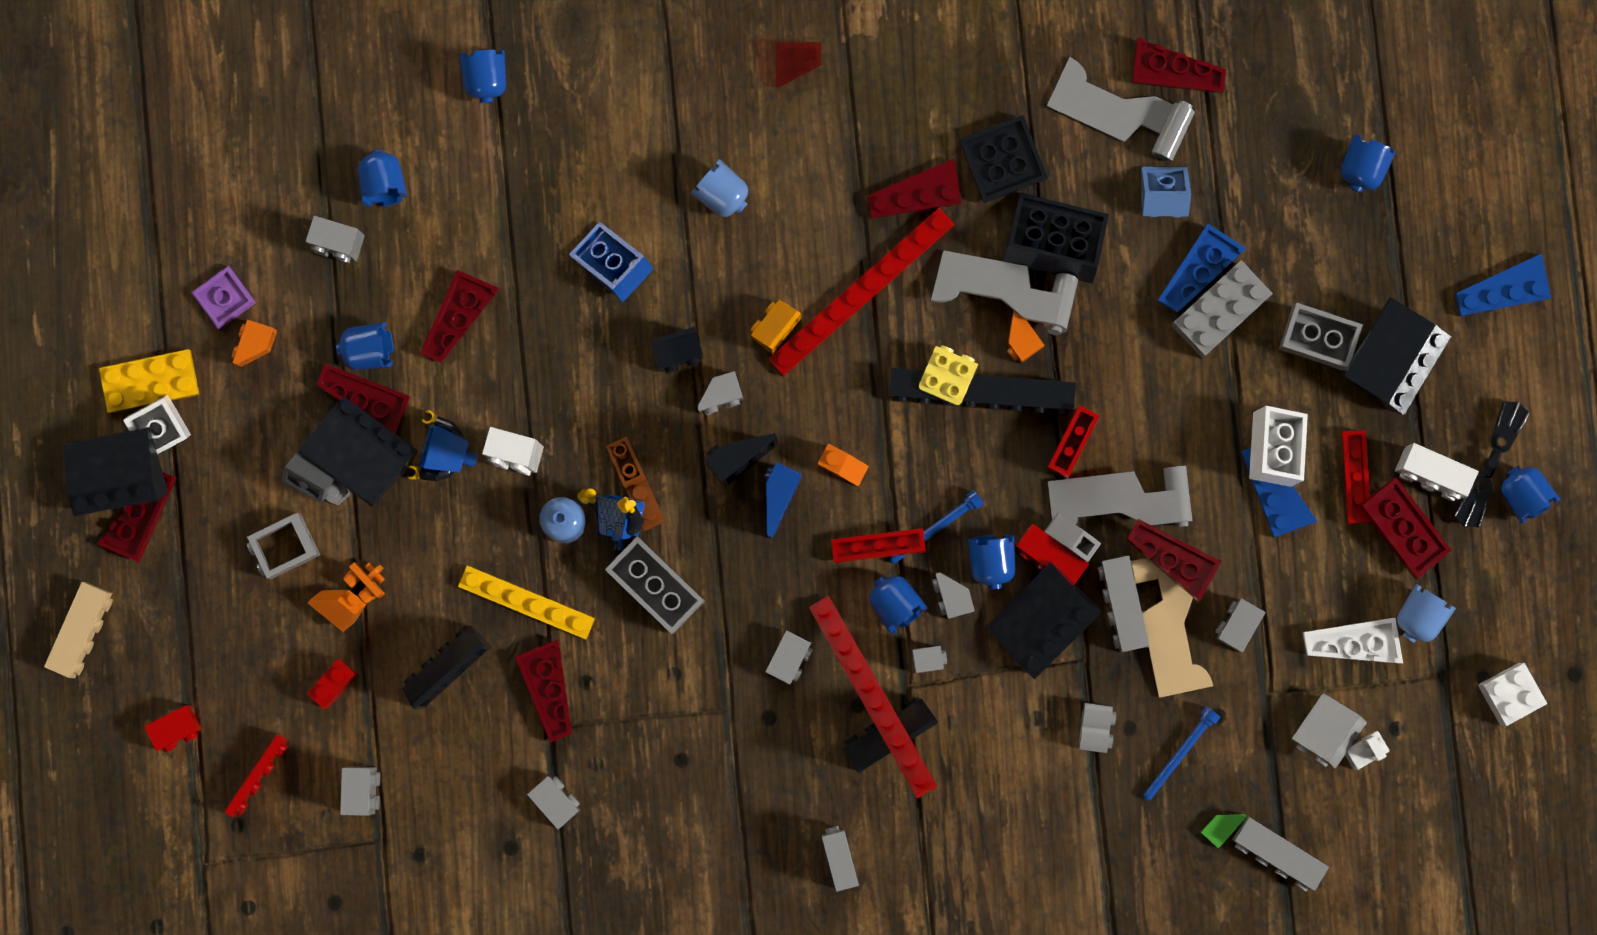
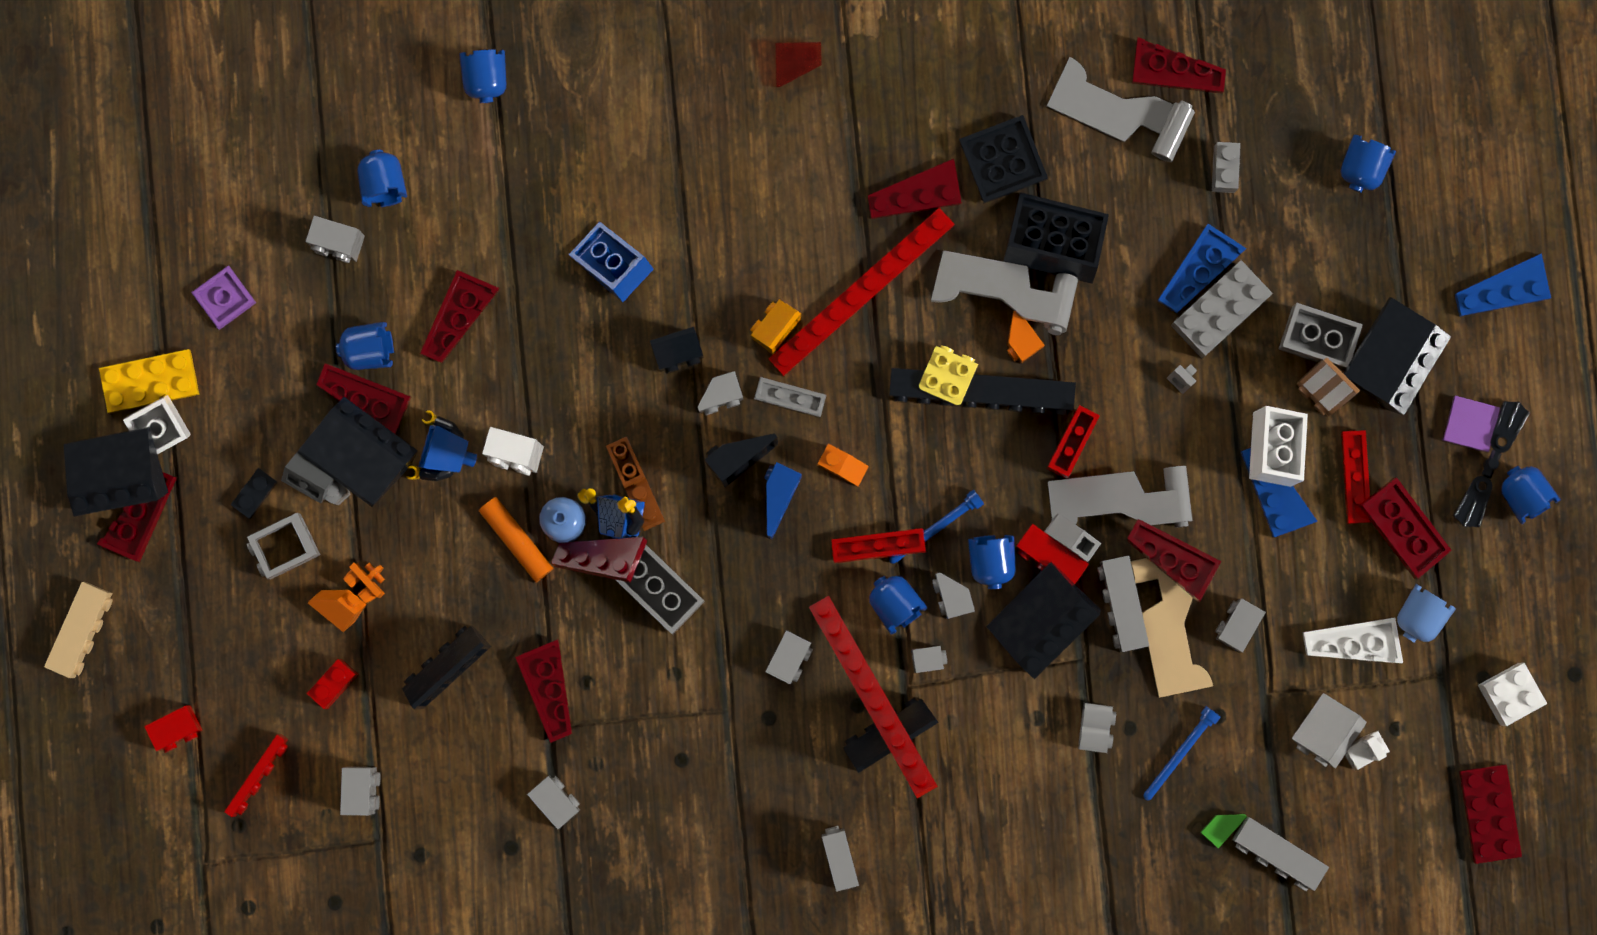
(254, 342): orange slope -> none
(254, 493): none -> black plate
(516, 539): none -> orange brick
(526, 602): yellow plate -> none
(603, 558): none -> dark red wing
(722, 191): medium blue cylinder -> none
(790, 397): none -> light grey tile
(1165, 191): medium blue slope -> none
(1182, 378): none -> light grey tile
(1226, 167): none -> light grey brick
(1326, 387): none -> slope
(1435, 472): white brick -> none
(1471, 423): none -> medium lavender tile
(1490, 814): none -> dark red plate

